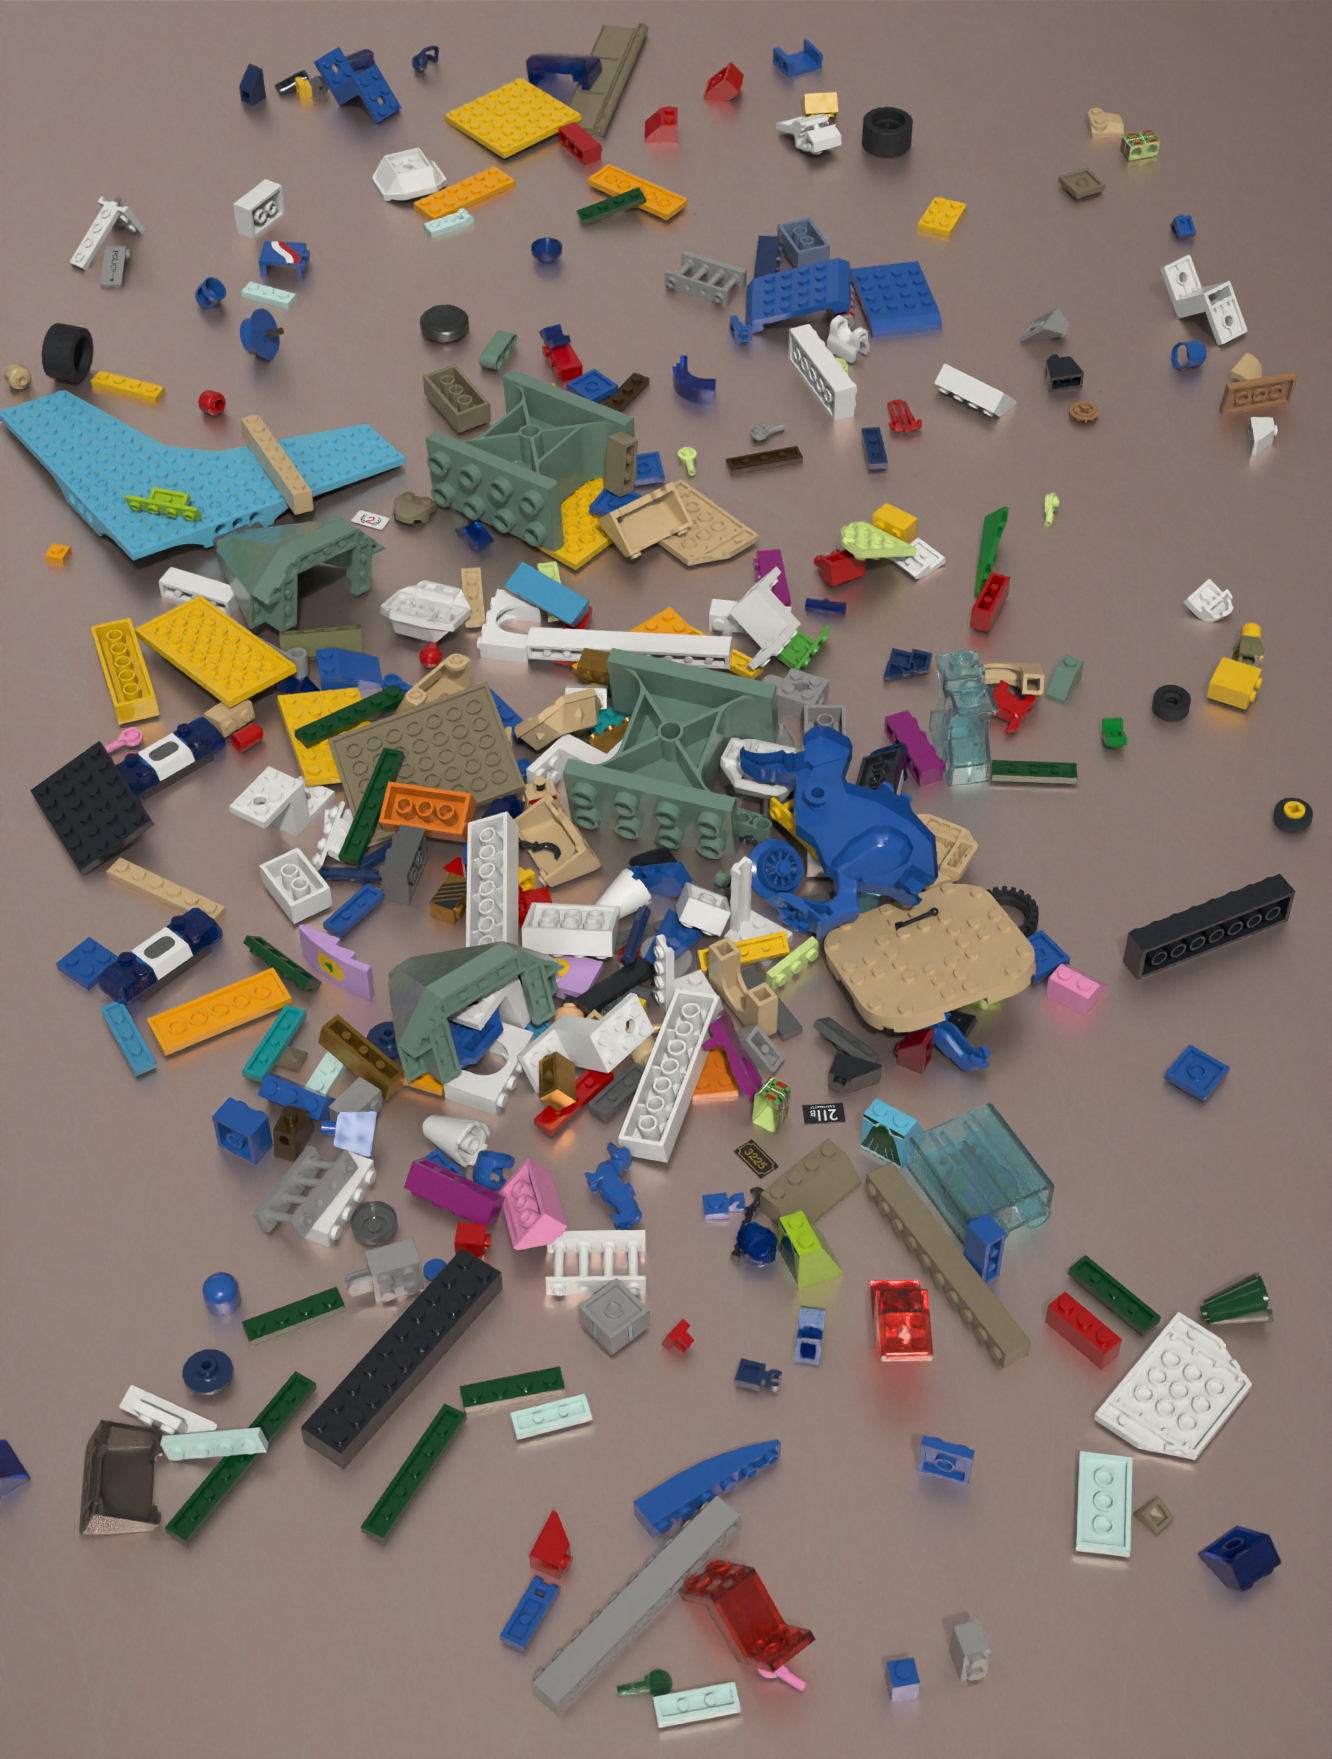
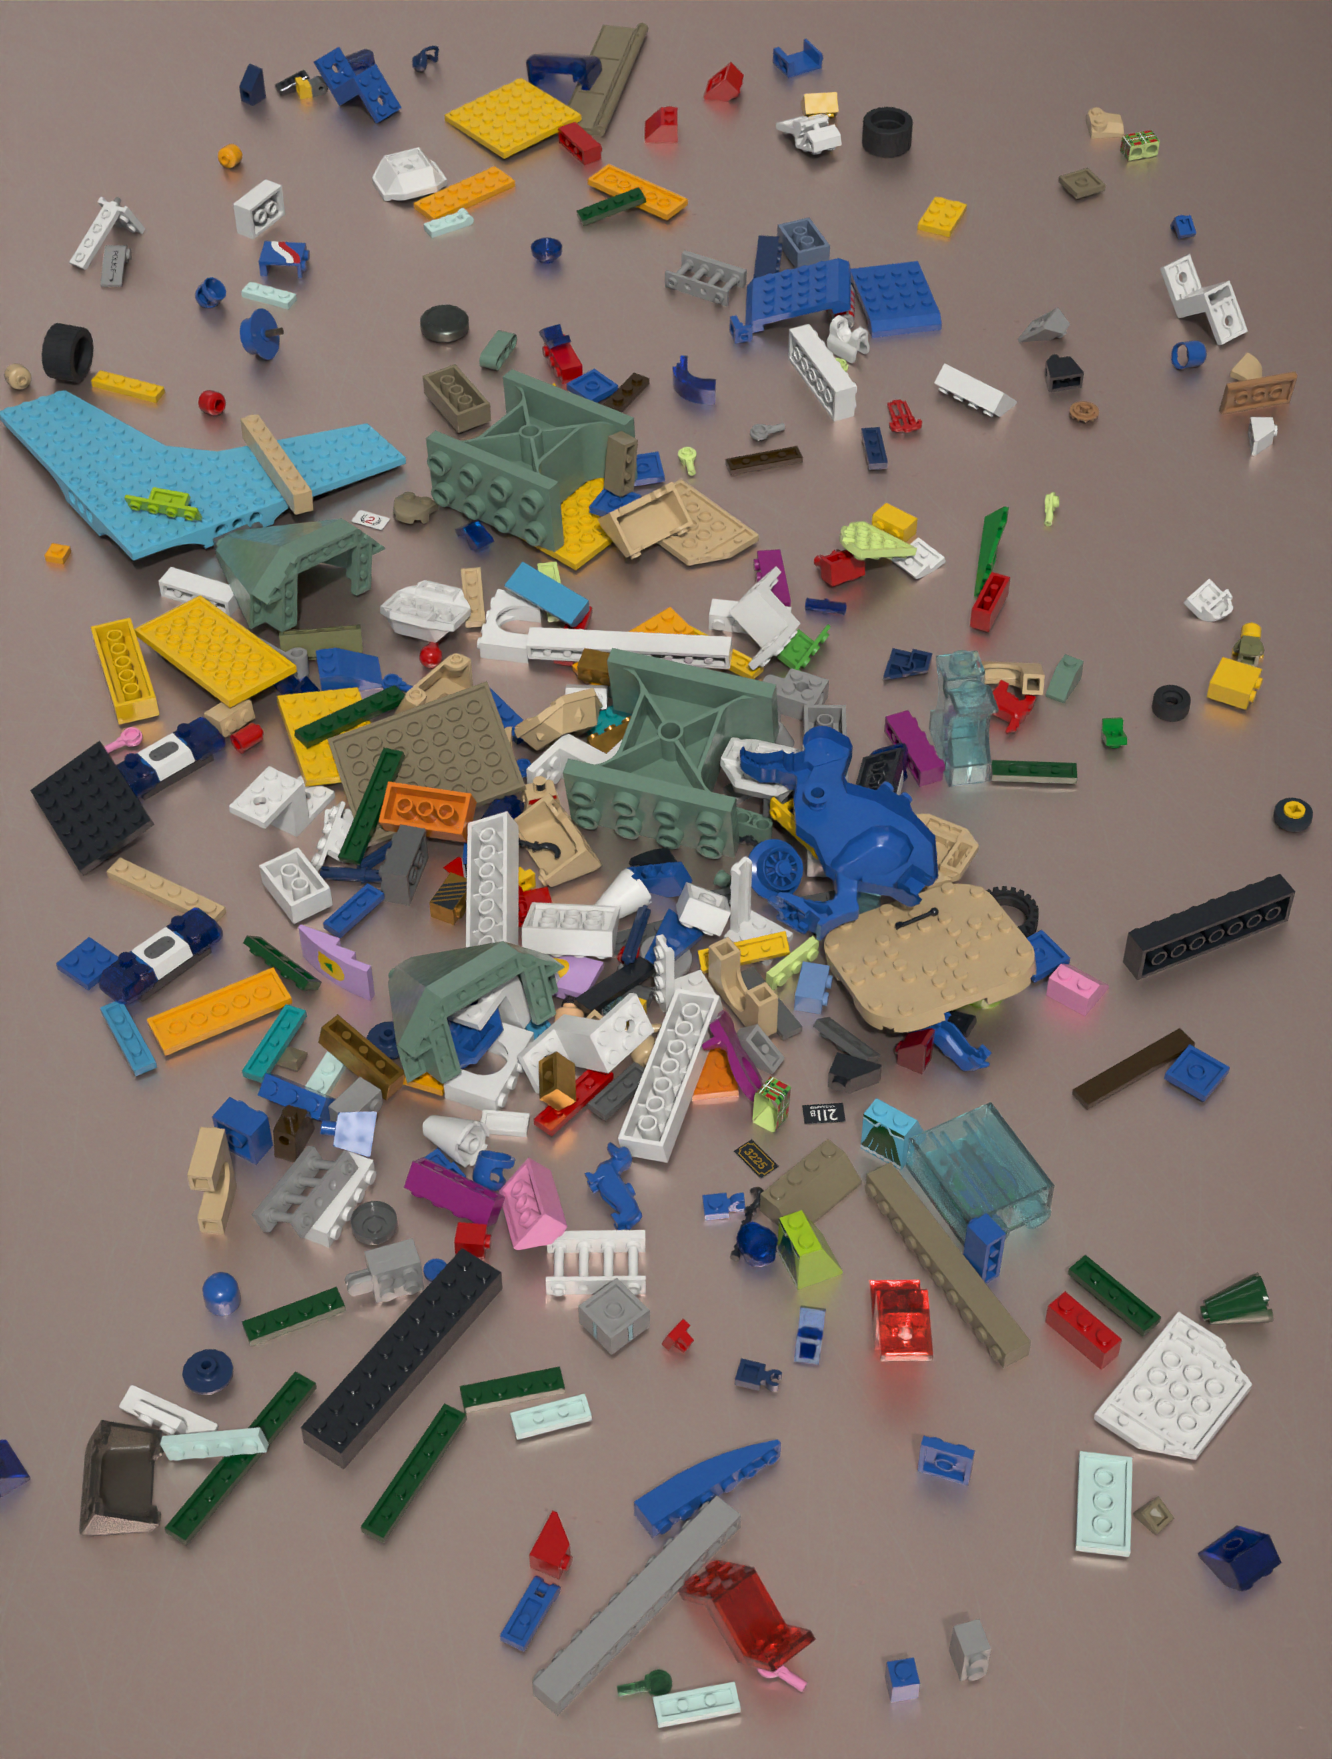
(214, 1174): none -> tan arch
(230, 156): none -> light orange head
(506, 1122): none -> white tile
(812, 988): none -> medium blue brick
(1132, 1069): none -> dark brown tile

